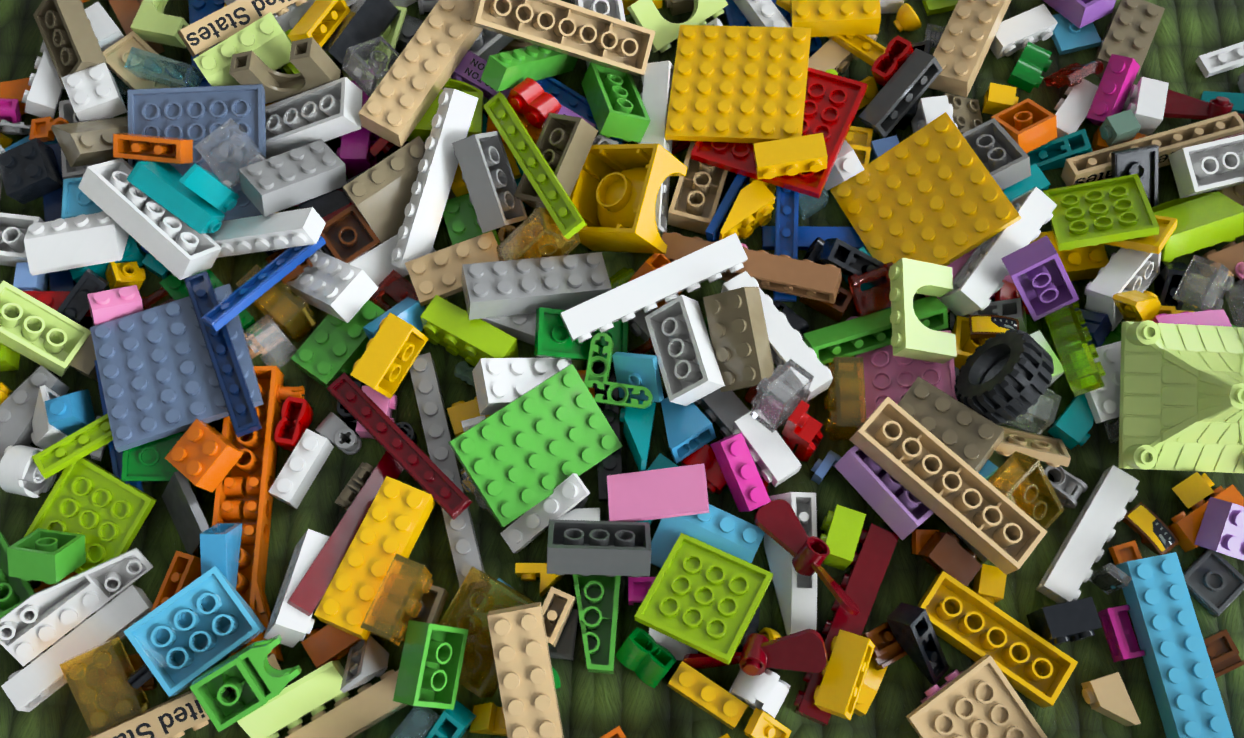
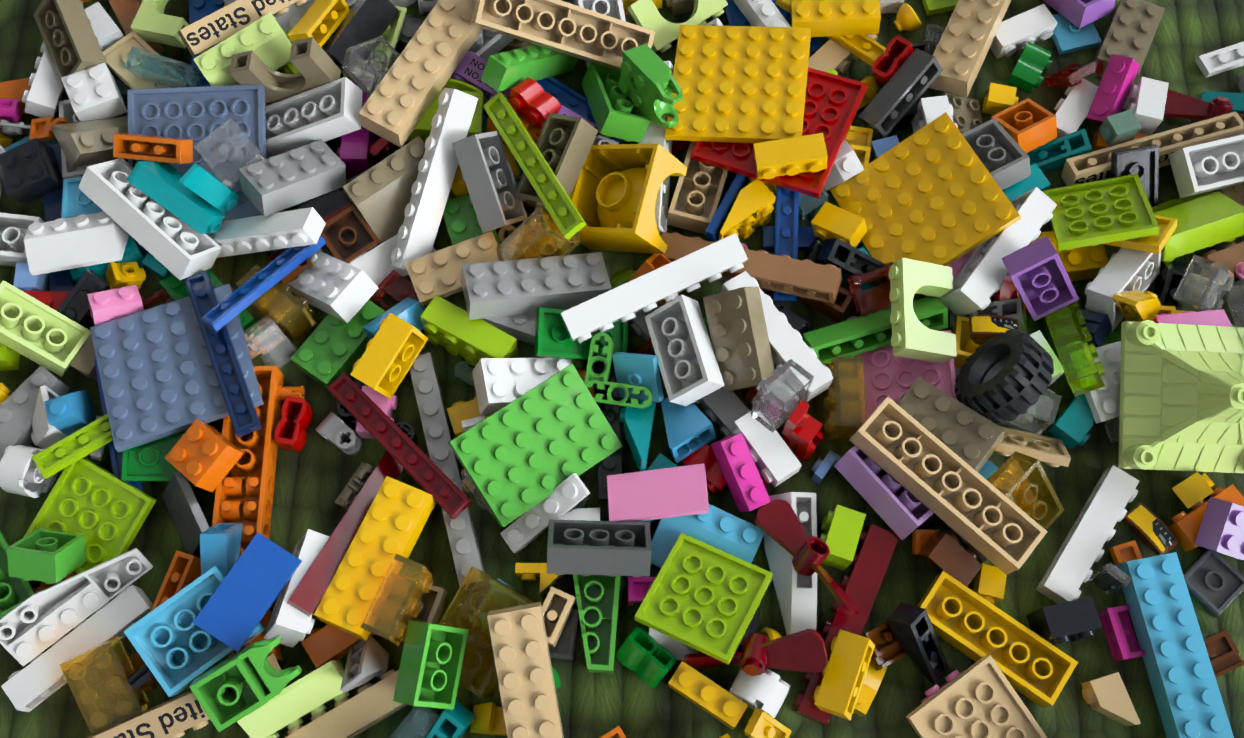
(247, 592): none -> blue tile
(301, 468): white brick -> none
(650, 84): none -> bright green brick
(838, 223): none -> yellow brick
(1066, 486): light grey piece -> none

